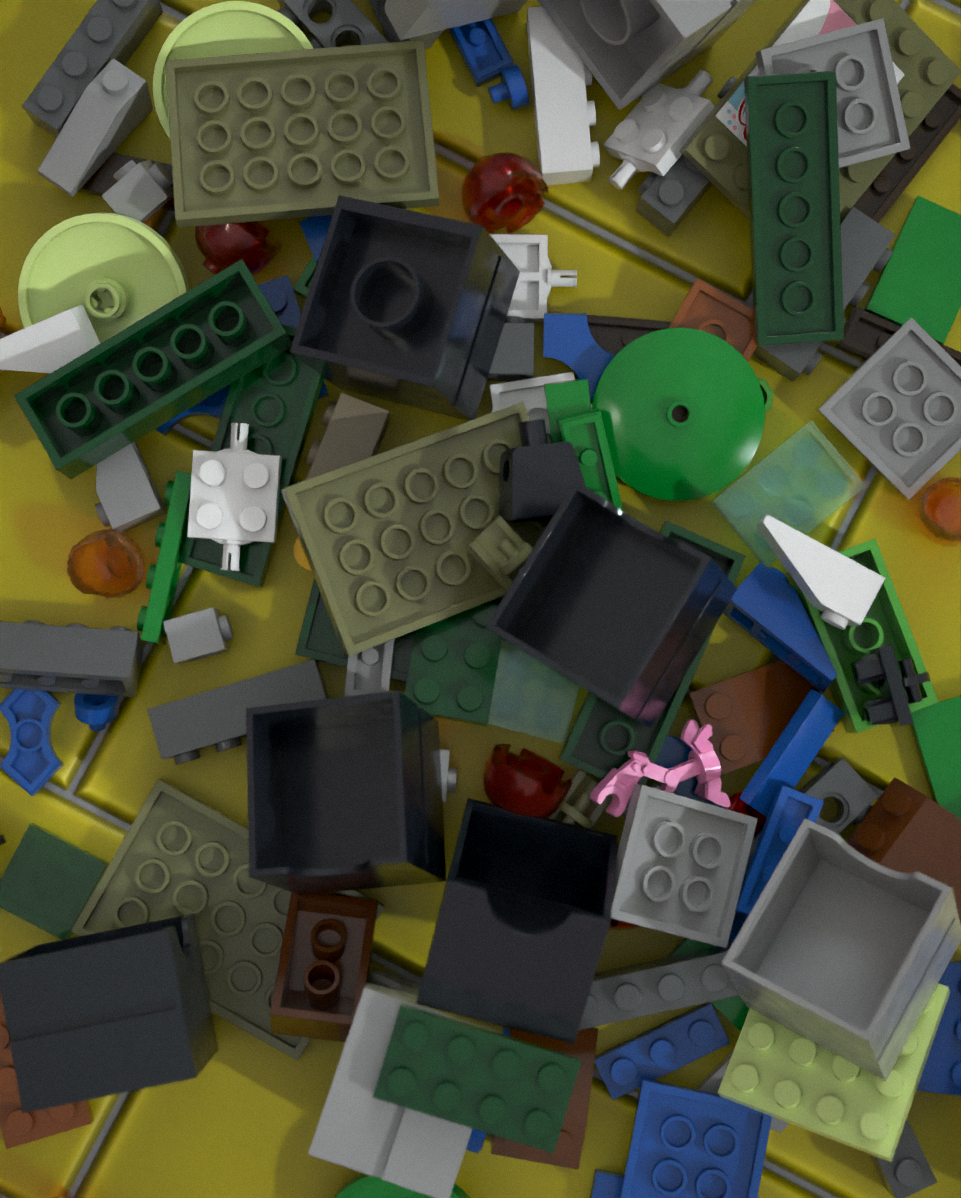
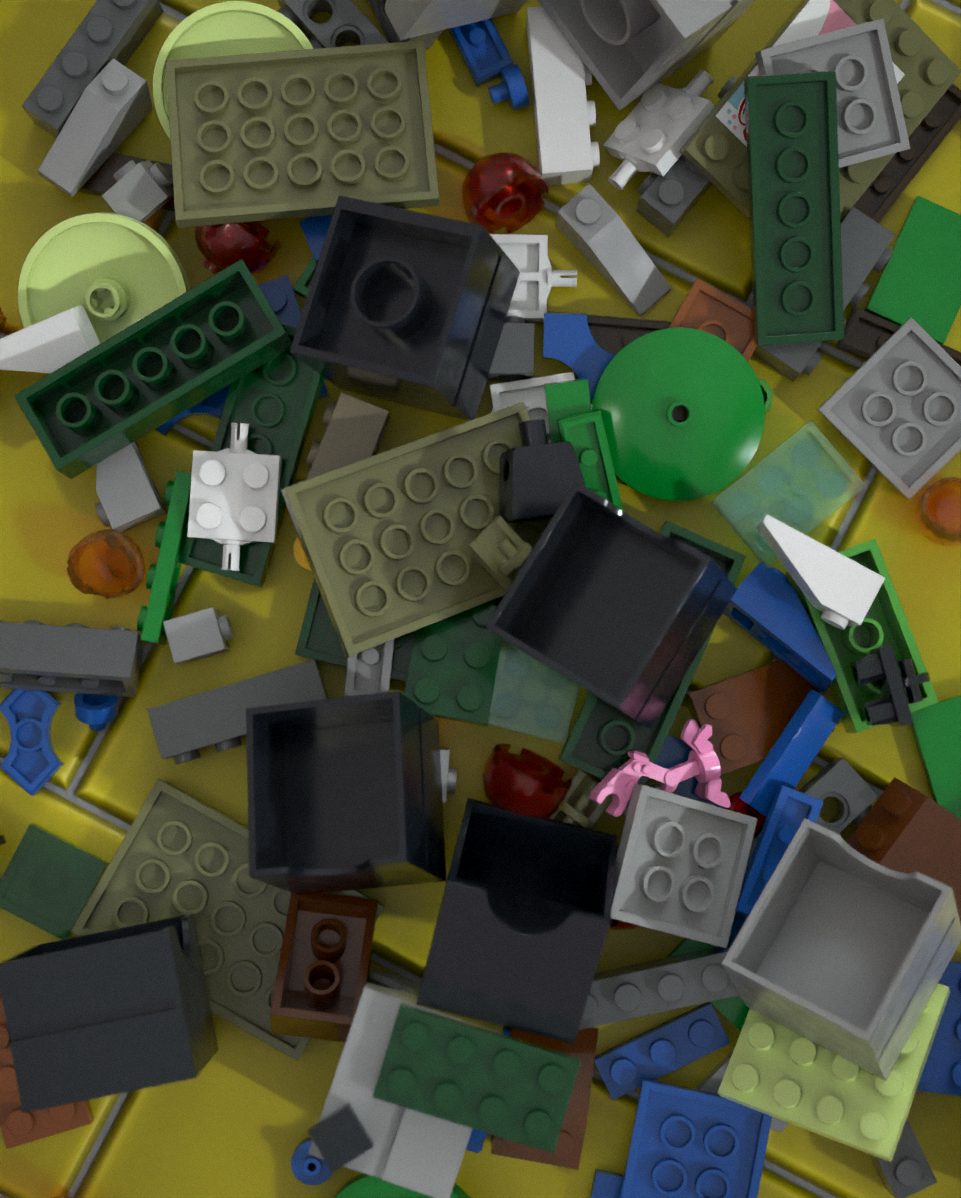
(302, 1168): none -> blue tile
(340, 1137): none -> black tile
(612, 249): none -> light grey slope

